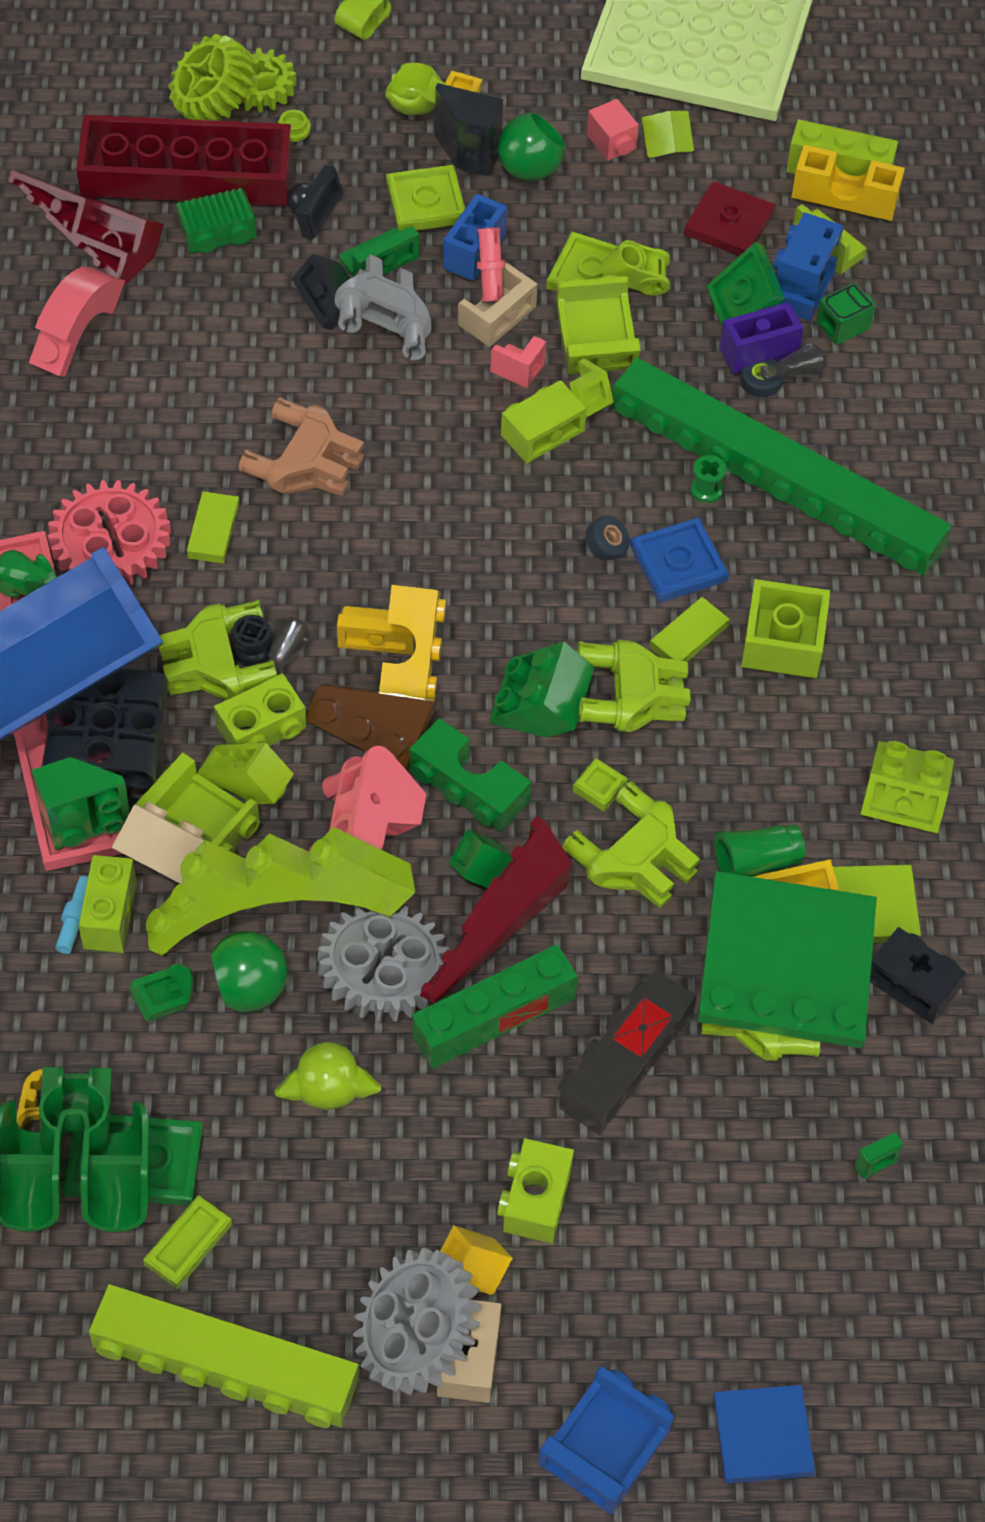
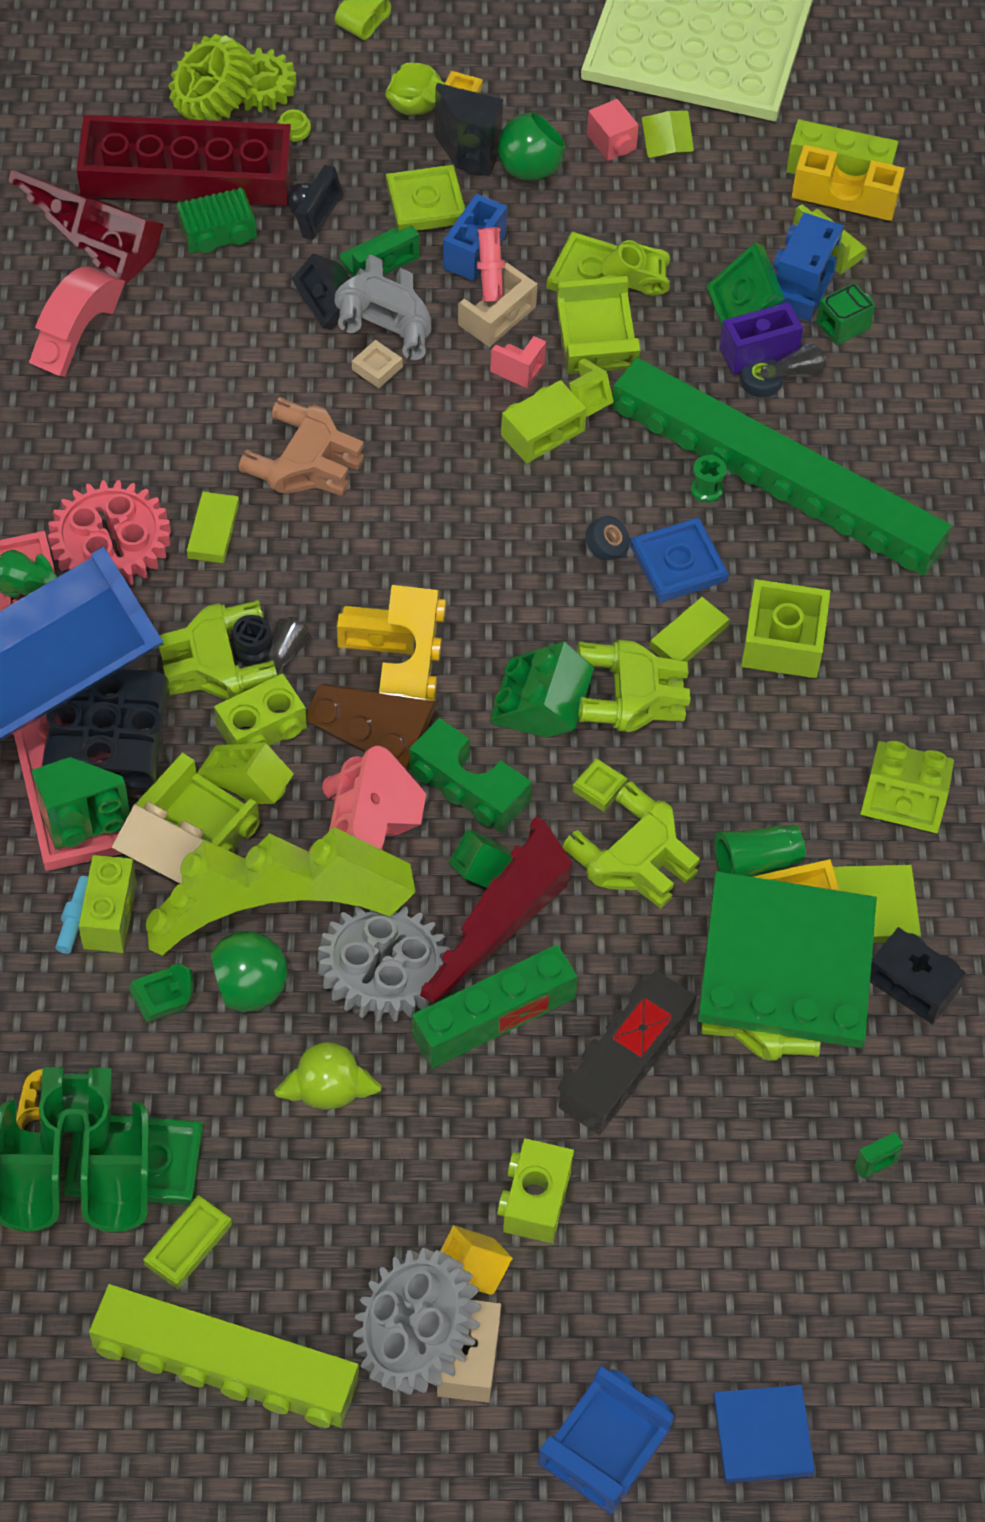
(377, 364): none -> tan plate
(729, 219): dark red plate -> none

